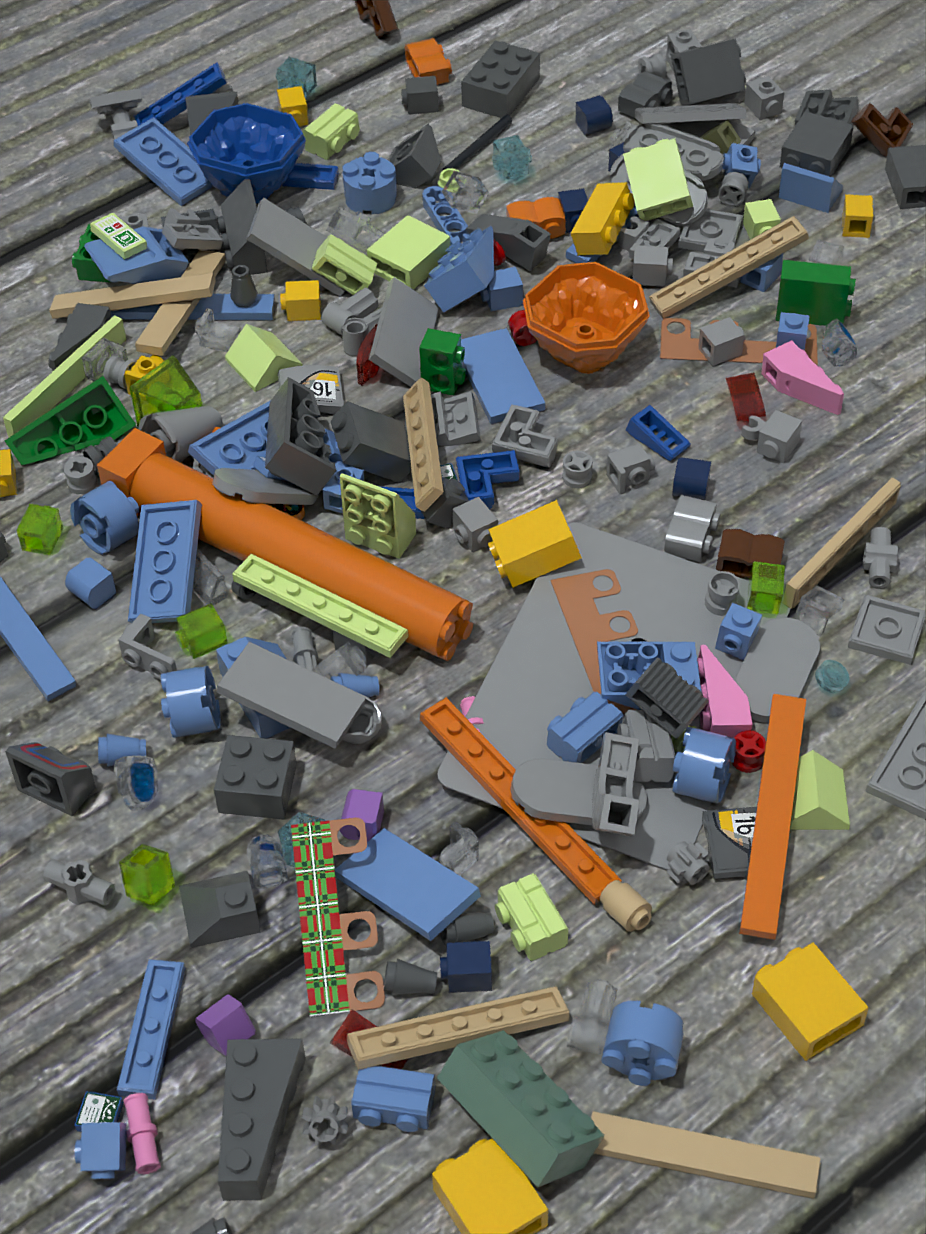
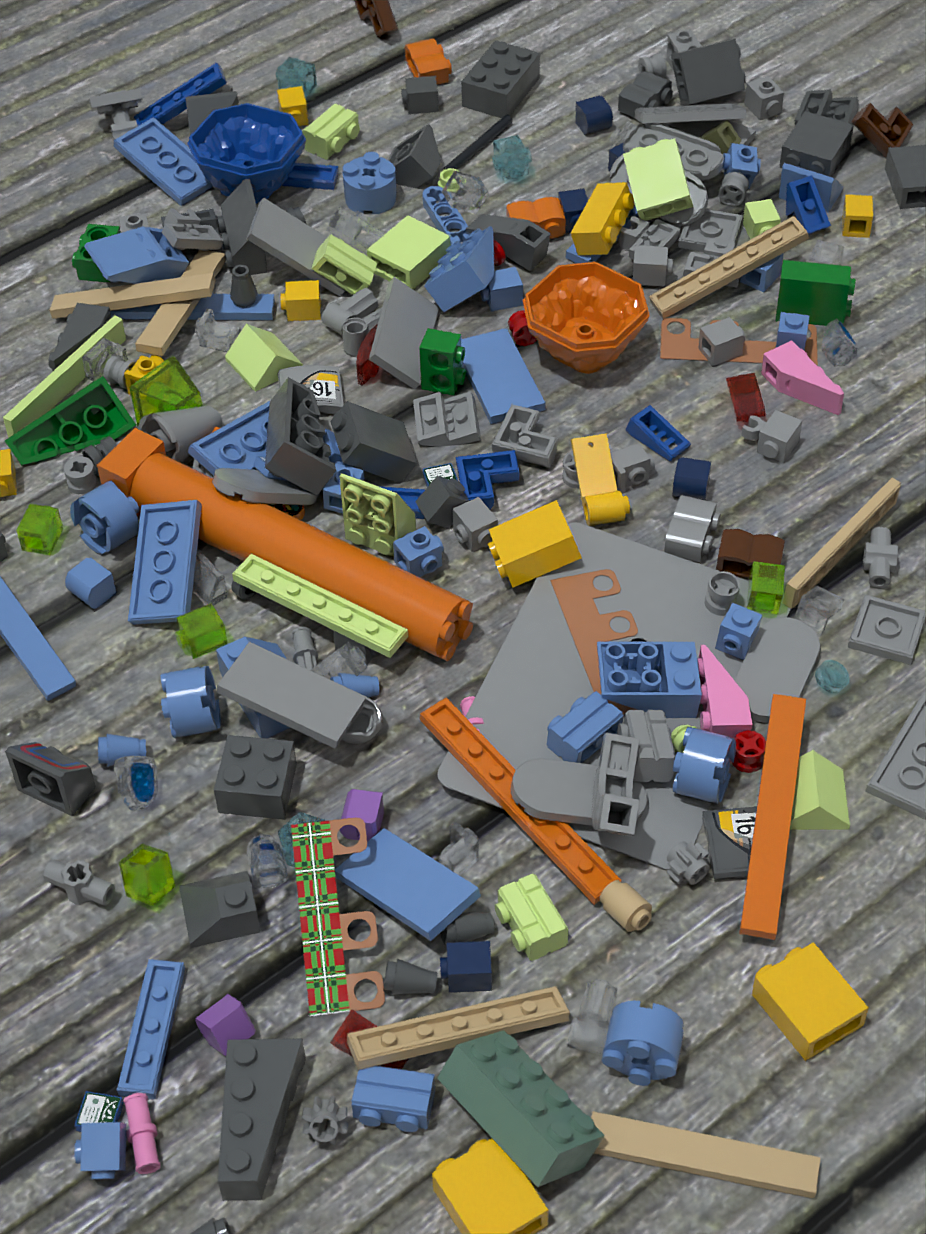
(118, 236): tile -> none
(135, 648): light grey bracket -> none
(418, 552): none -> medium blue brick
(422, 445): tan tile -> none
(597, 481): none -> yellow door
(667, 697): dark grey brick -> none
(806, 204): none -> blue slope

